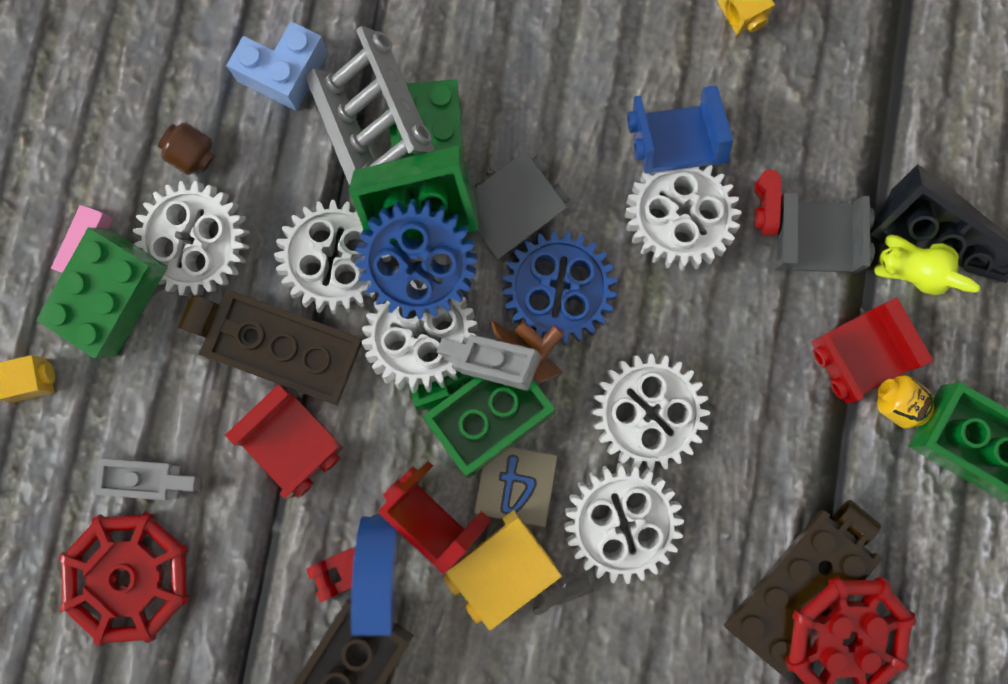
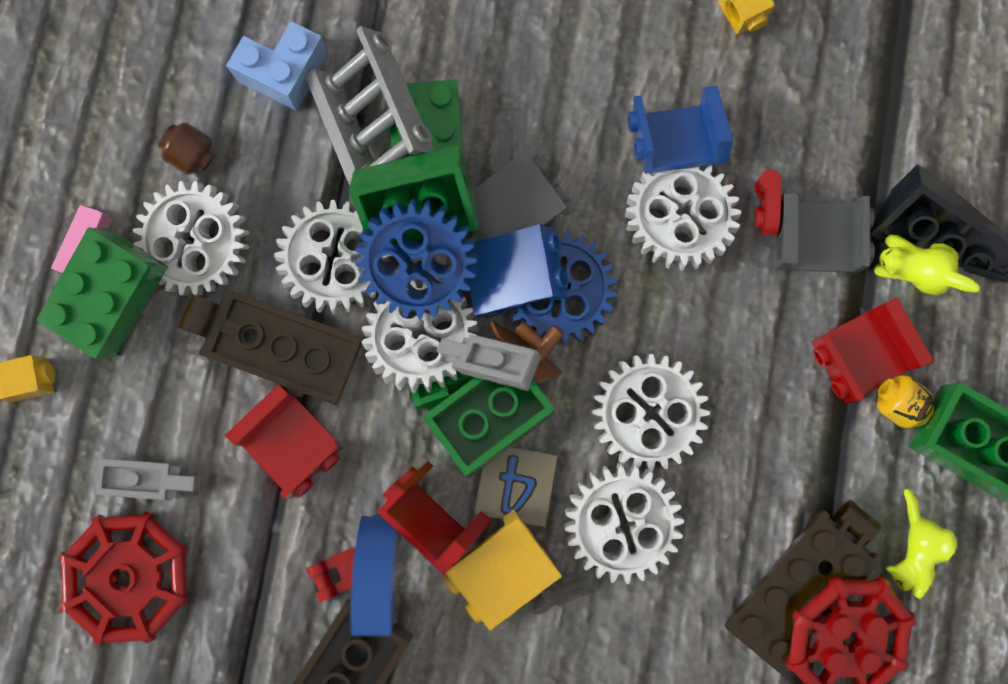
(517, 270): none -> blue panel
(926, 547): none -> neon yellow animal

